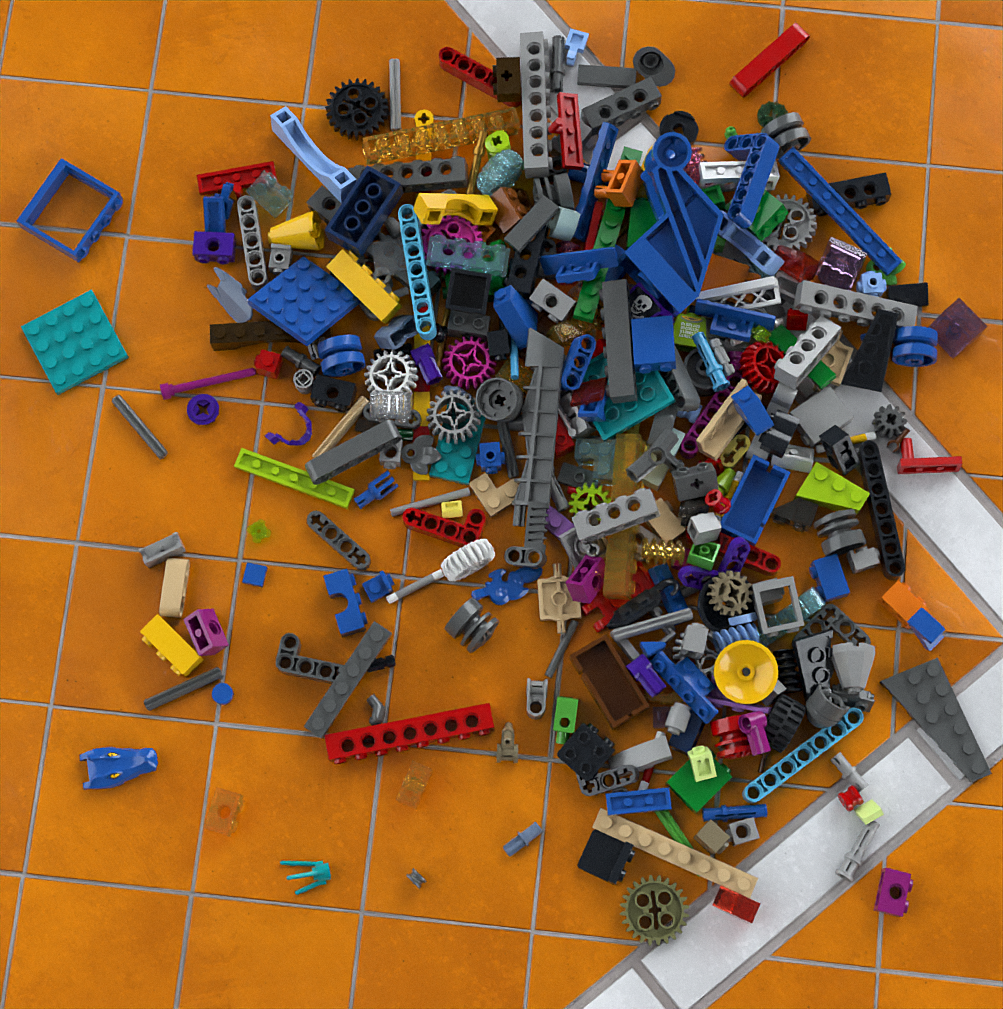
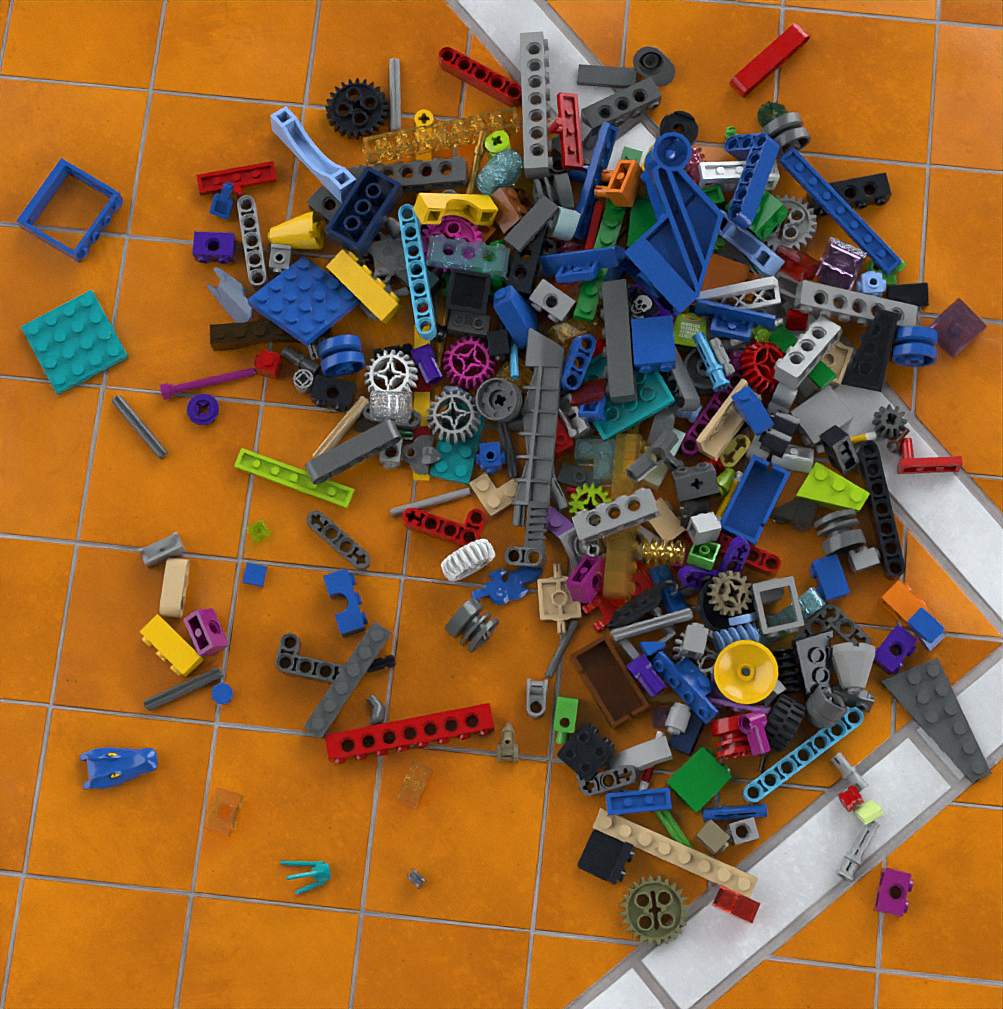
(214, 214): blue plate -> none
(270, 193): clear light blue bracket -> none
(301, 409): dark purple helmet -> none
(374, 492): blue arm -> none
(378, 586): blue bracket -> none
(396, 332): sand blue brick -> none
(414, 586): light grey bar -> none
(452, 509): light yellow tile -> none
(507, 69): dark brown brick -> none
(522, 839): sand blue axle -> none
(557, 64): dark grey pin -> none
(575, 43): light blue plate -> none
(702, 763): yellowish green bracket -> none
(717, 495): red bush -> none
(903, 641): none -> dark purple brick

